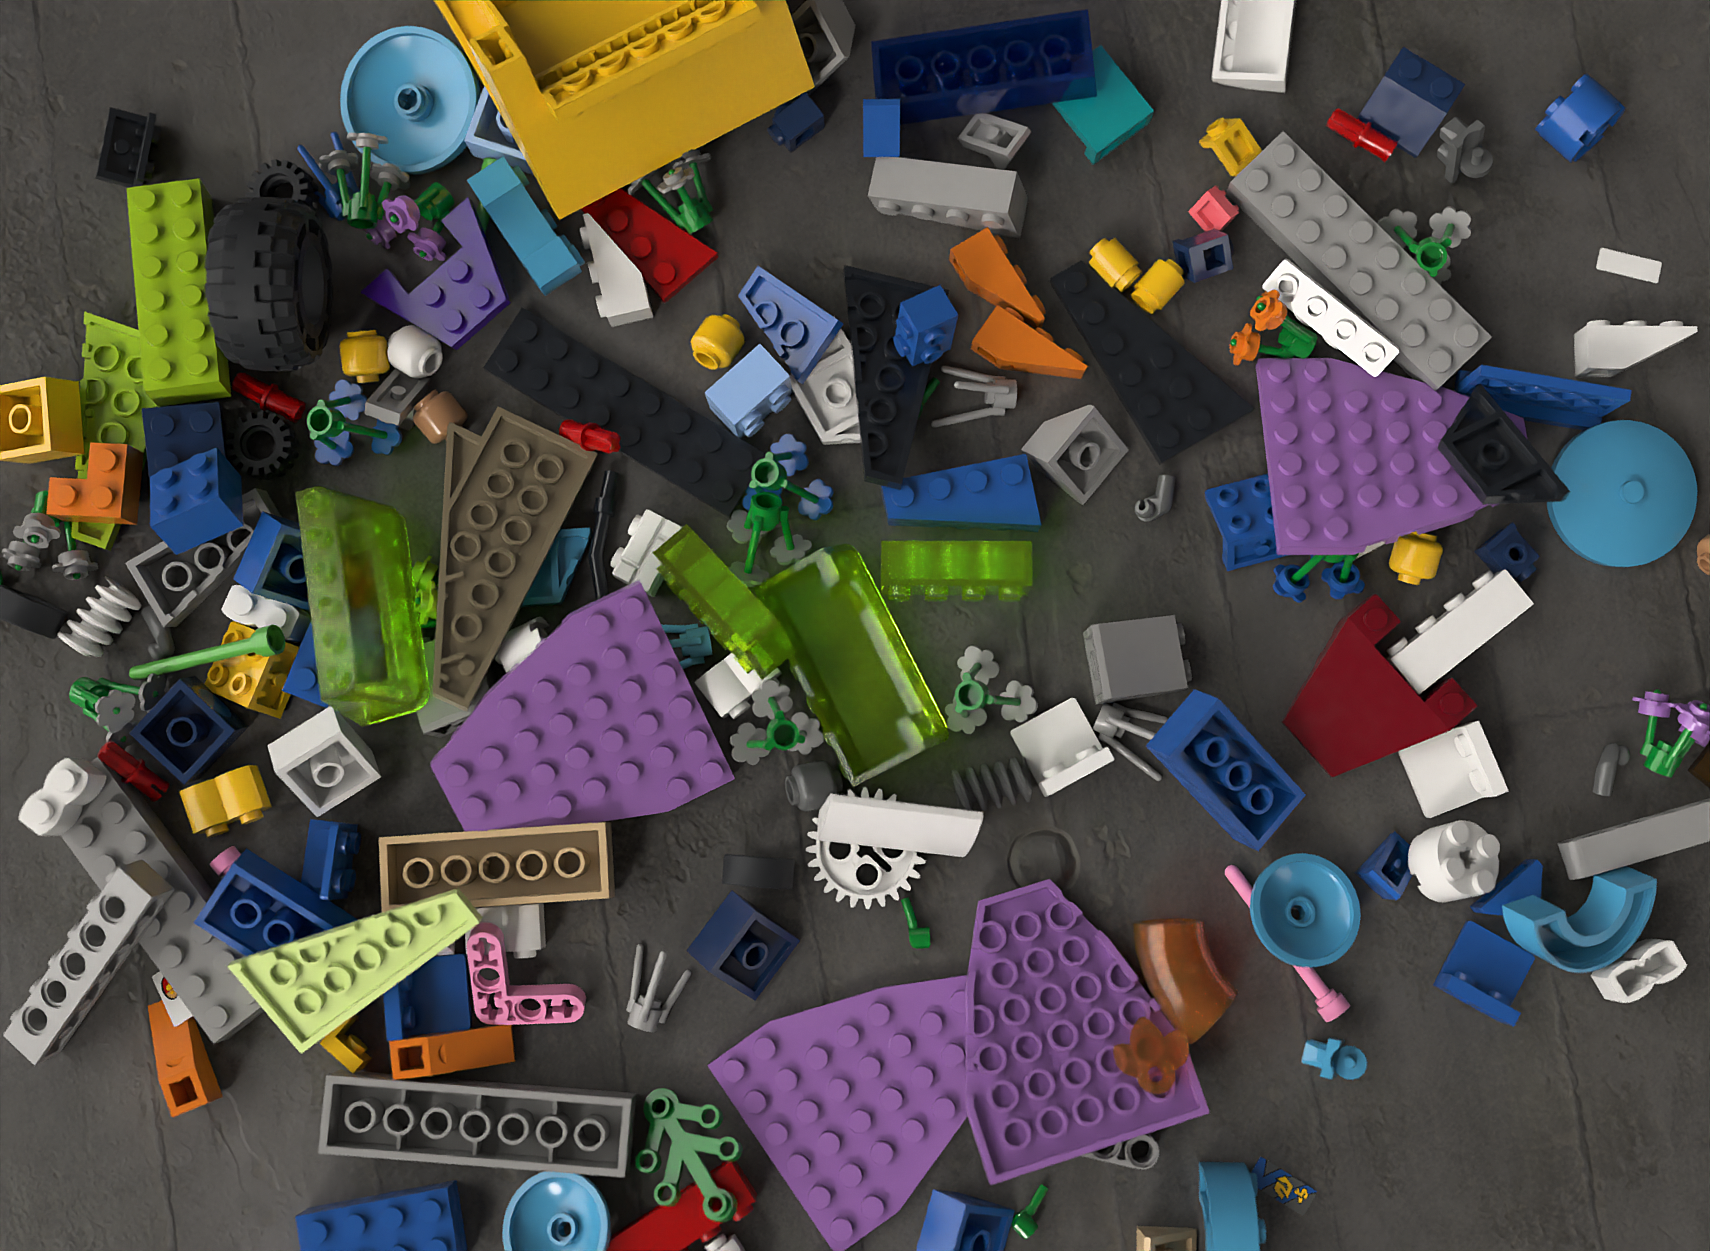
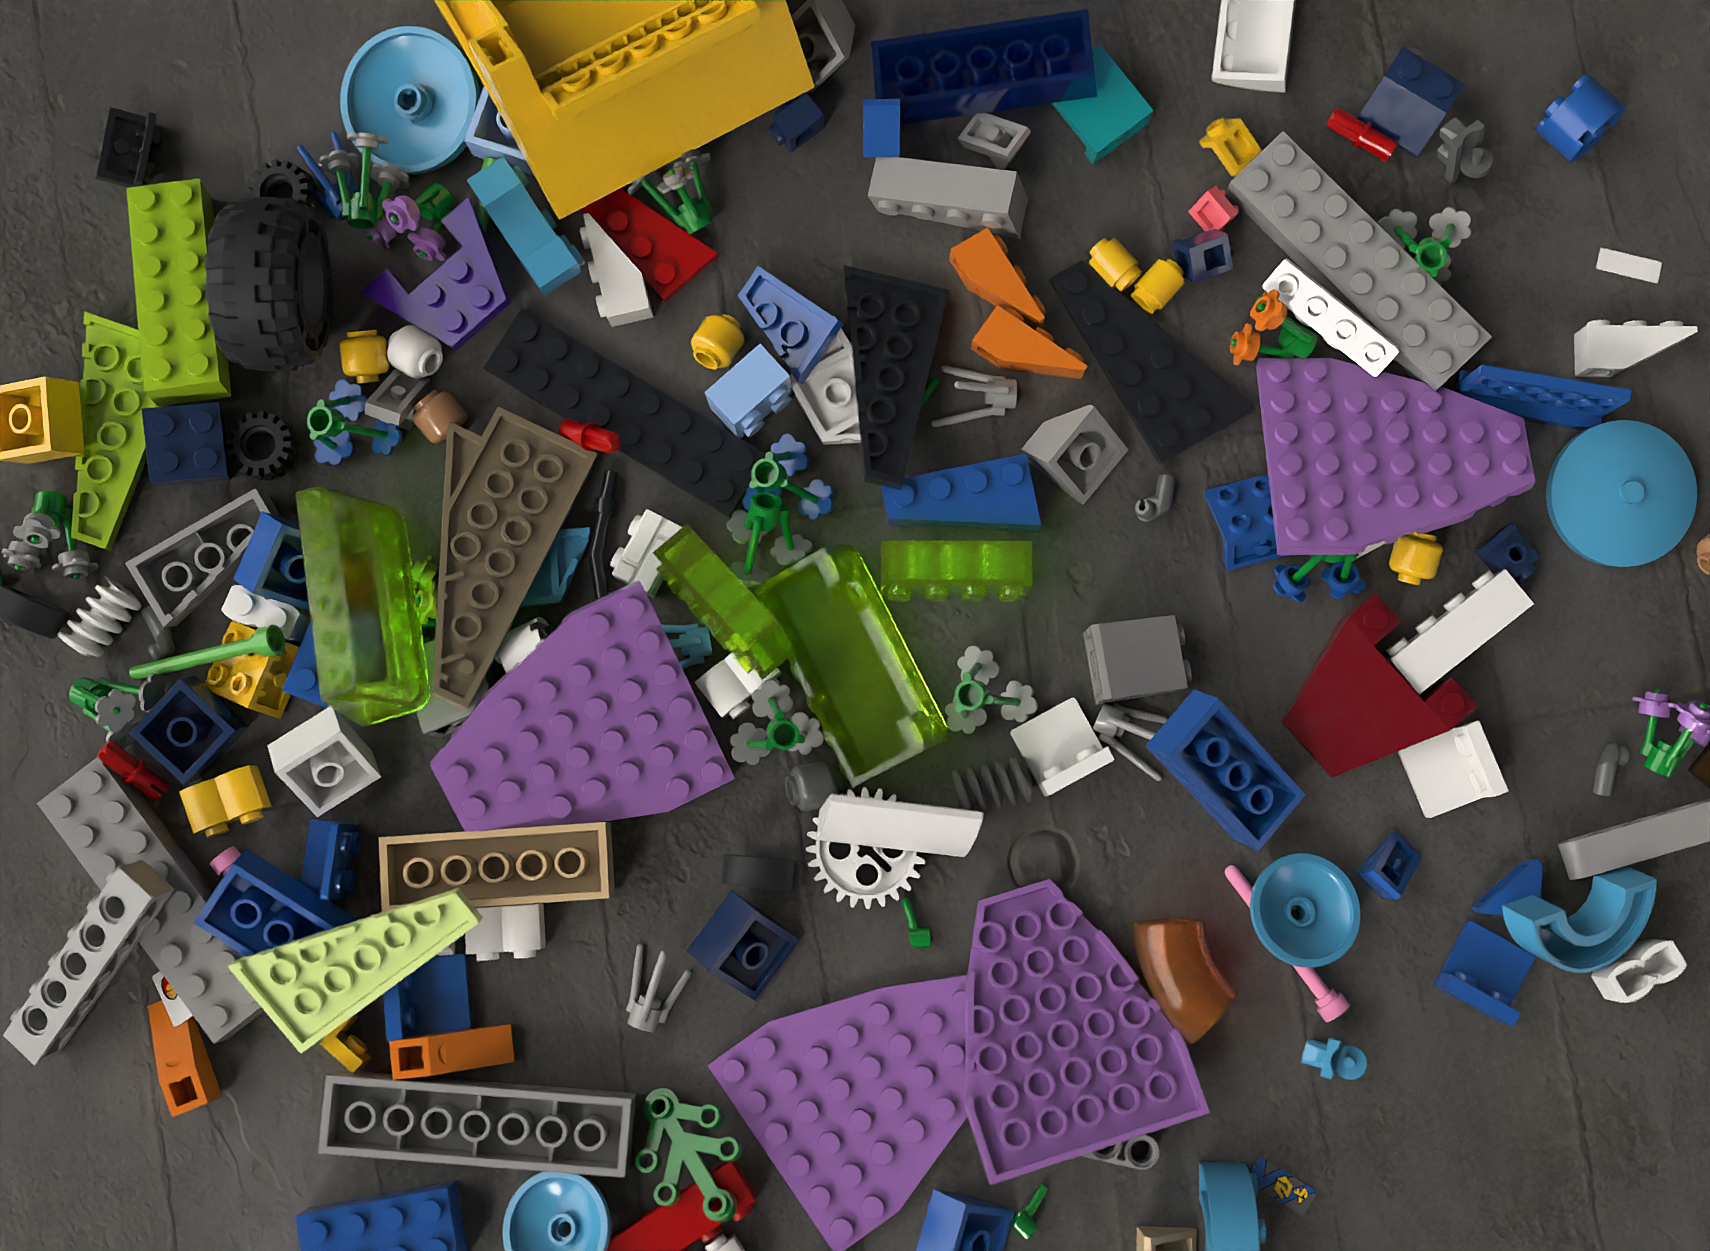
(60, 802): white brick -> none
(107, 494): orange brick -> none
(196, 501): blue brick -> none
(269, 397): red axle -> none
(509, 997): bright pink beam -> none
(925, 326): blue brick -> none
(1150, 1050): clear orange plate -> none
(1454, 861): white brick -> none
(1497, 457): black wing -> none

